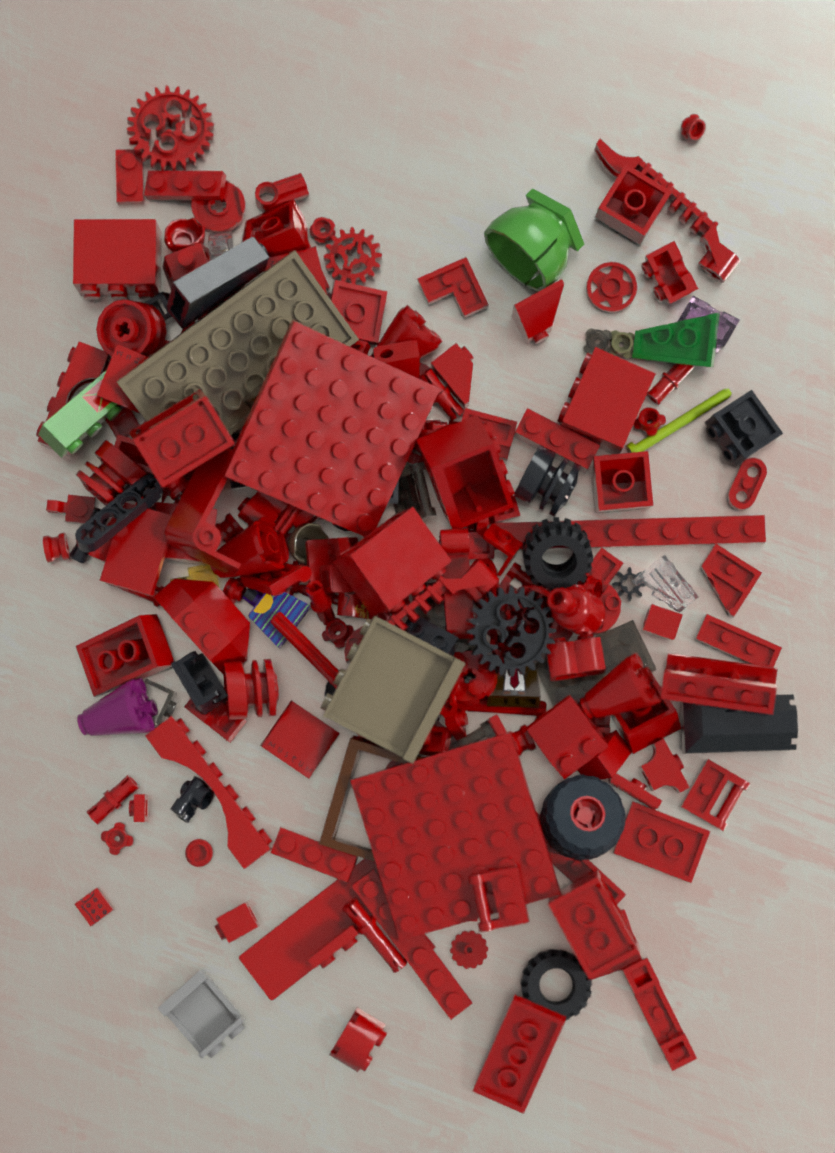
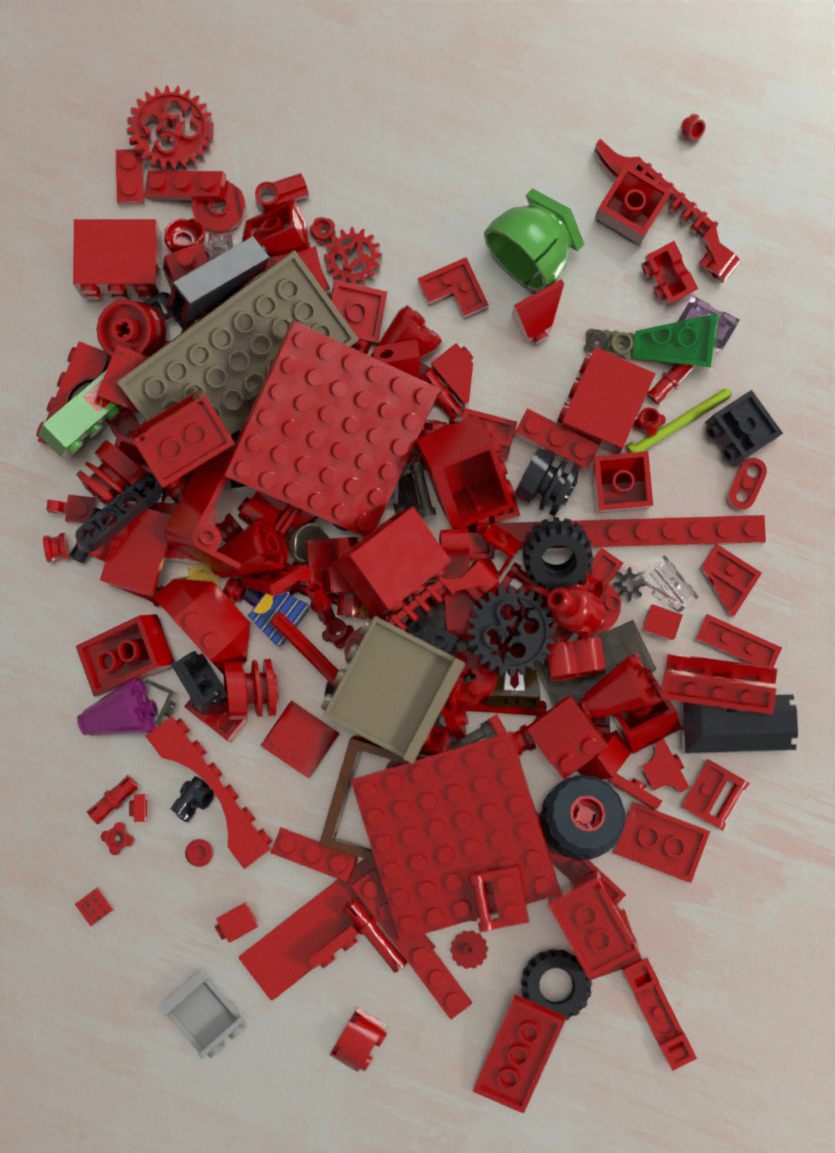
(611, 287): red wheel -> none

